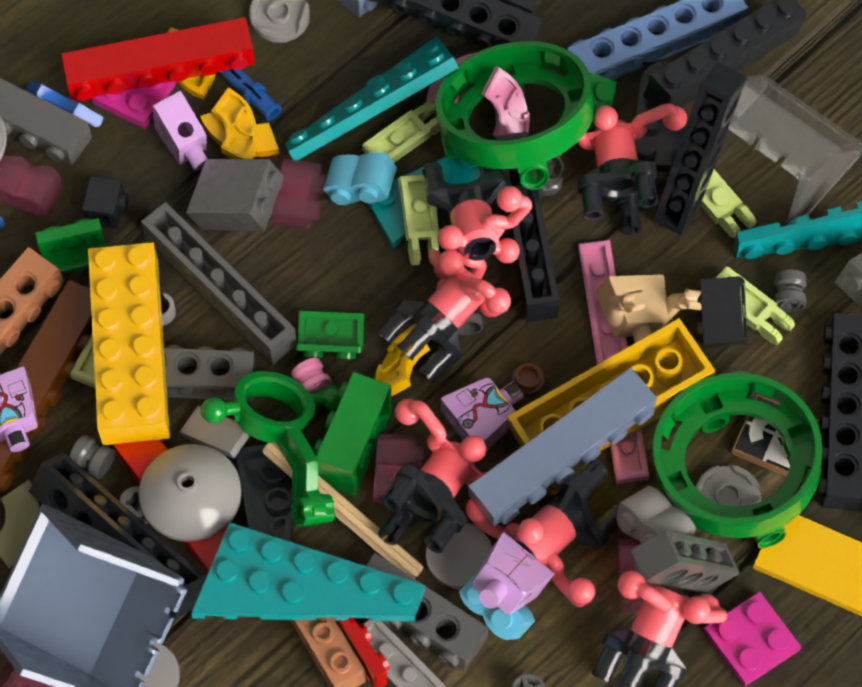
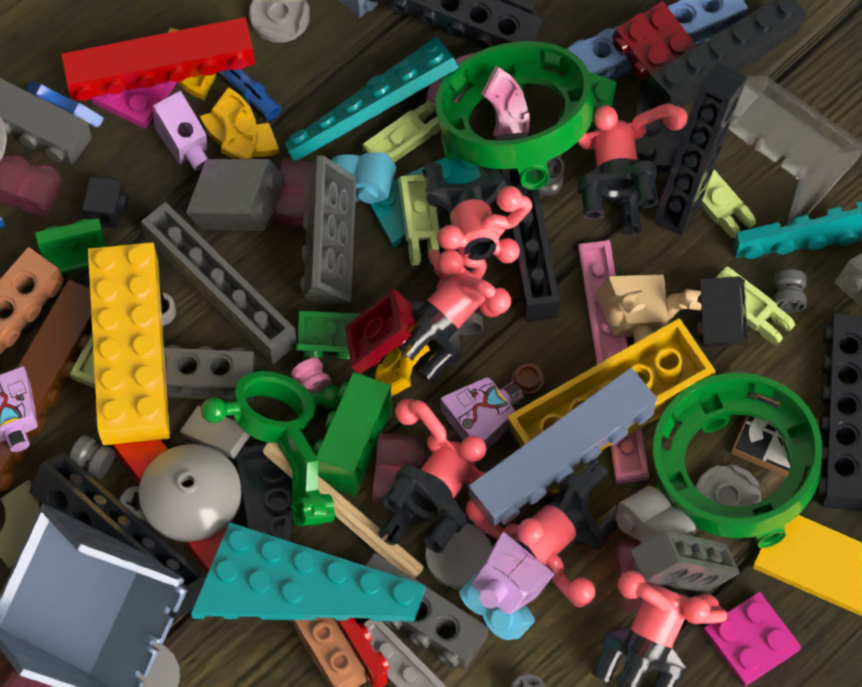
(328, 233): none -> dark grey slope
(379, 330): none -> dark red plate
(652, 41): none -> dark red plate

